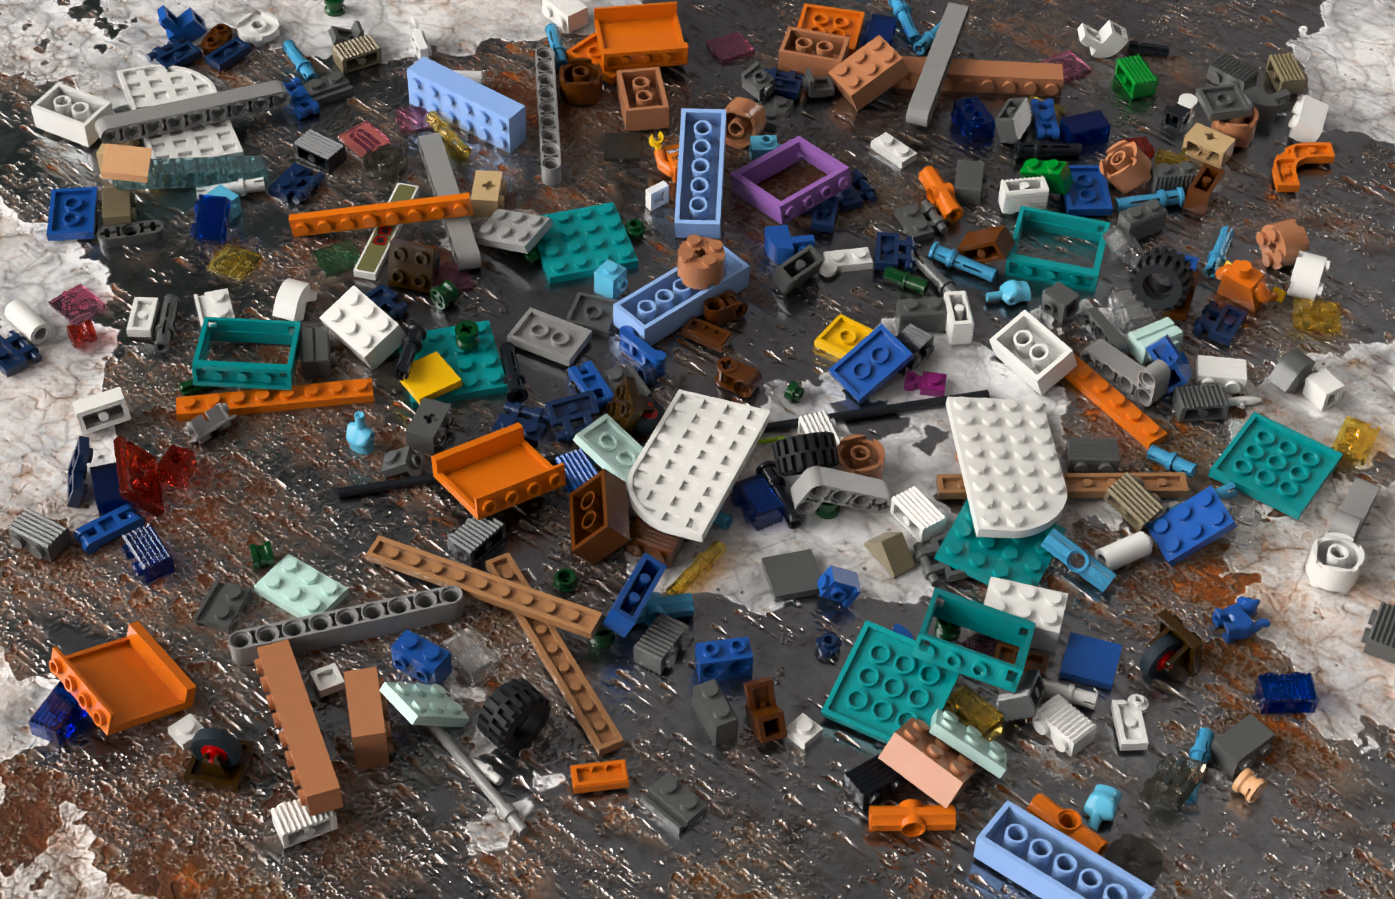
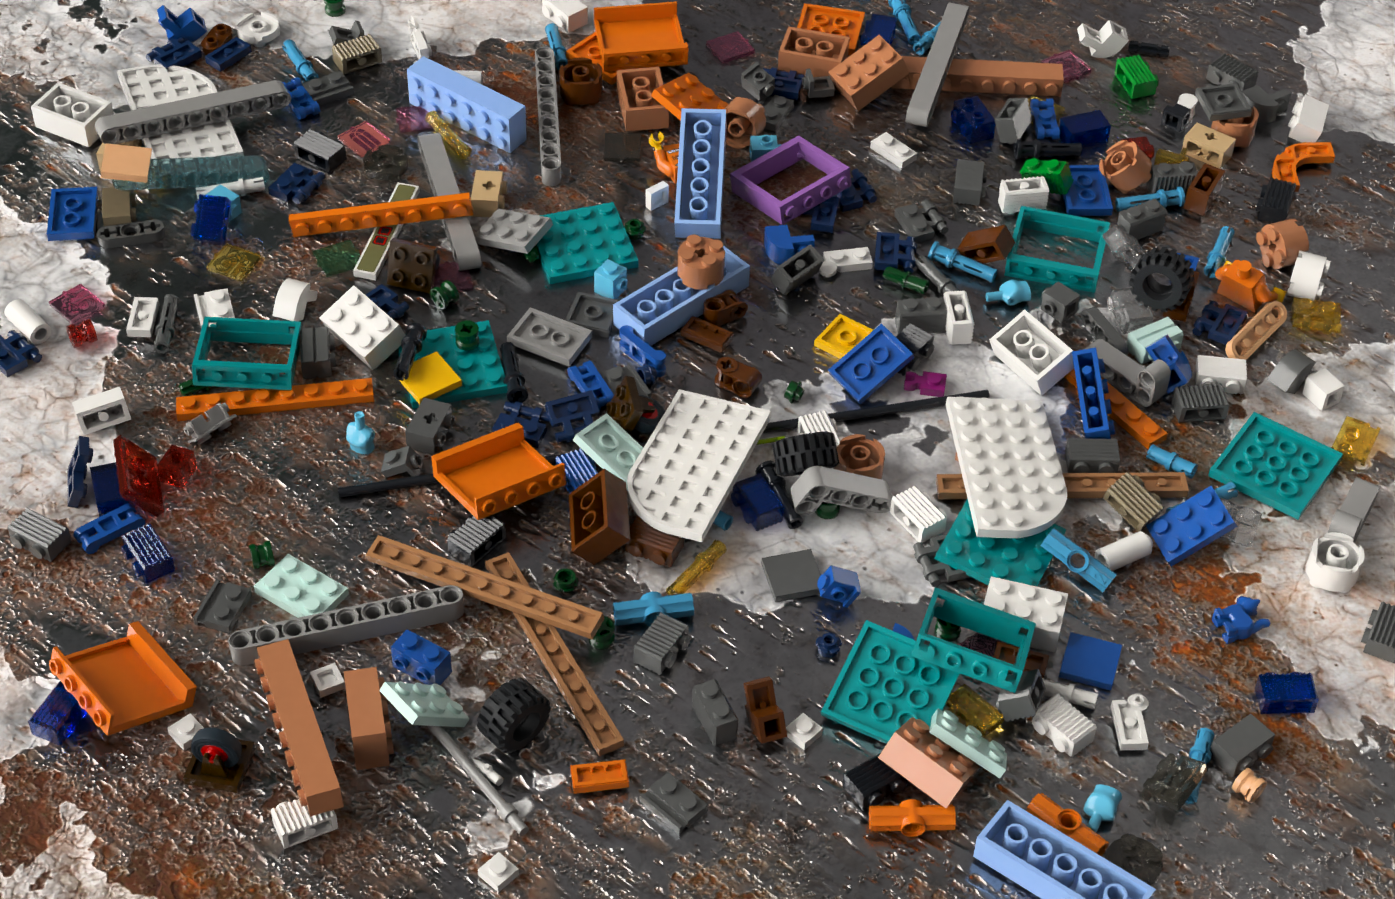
(471, 658): clear brick -> none
(498, 872): none -> white plate
(634, 595): blue brick -> none
(687, 93): none -> orange plate
(724, 659): blue brick -> none
(891, 552): dark tan slope -> none
(941, 194): orange piece -> none
(1091, 394): none -> blue brick
(1171, 648): dark brown plate -> none
(1242, 401): white helmet -> none
(1256, 331): none -> light nougat plate
(1276, 200): none -> black brick
(1286, 73): dark tan brick -> none

